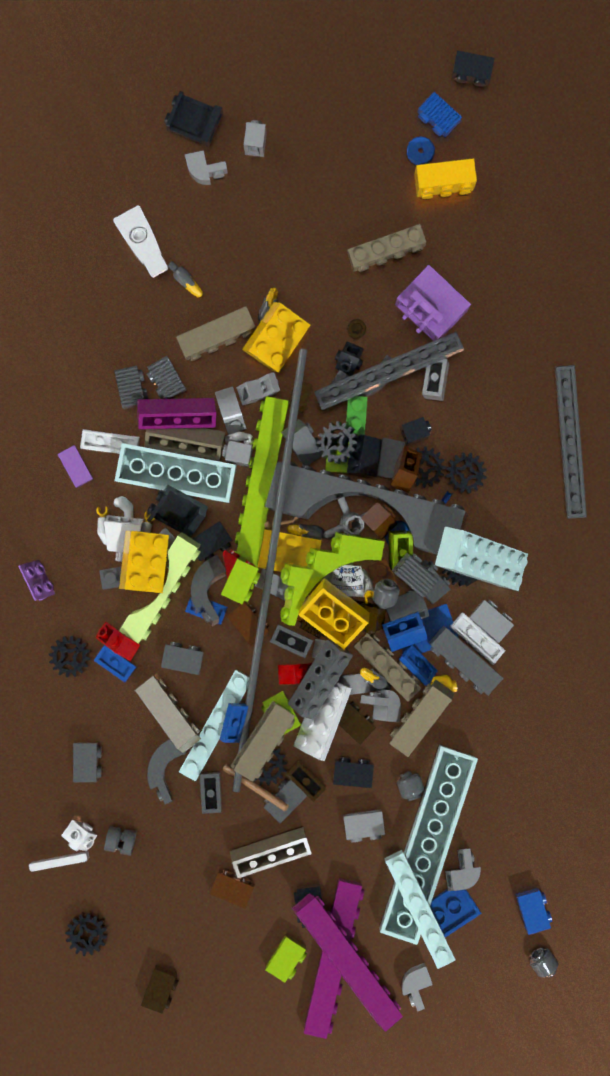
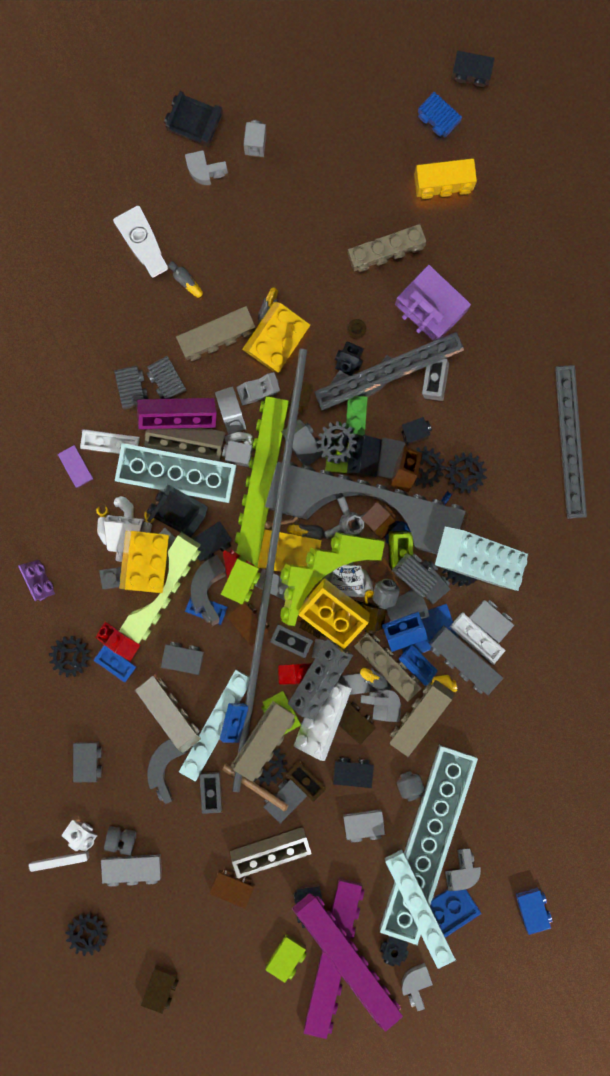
(131, 869): none -> light grey brick
(394, 944): none -> black brick
(424, 144): blue piece -> none
(543, 962): dark grey head -> none

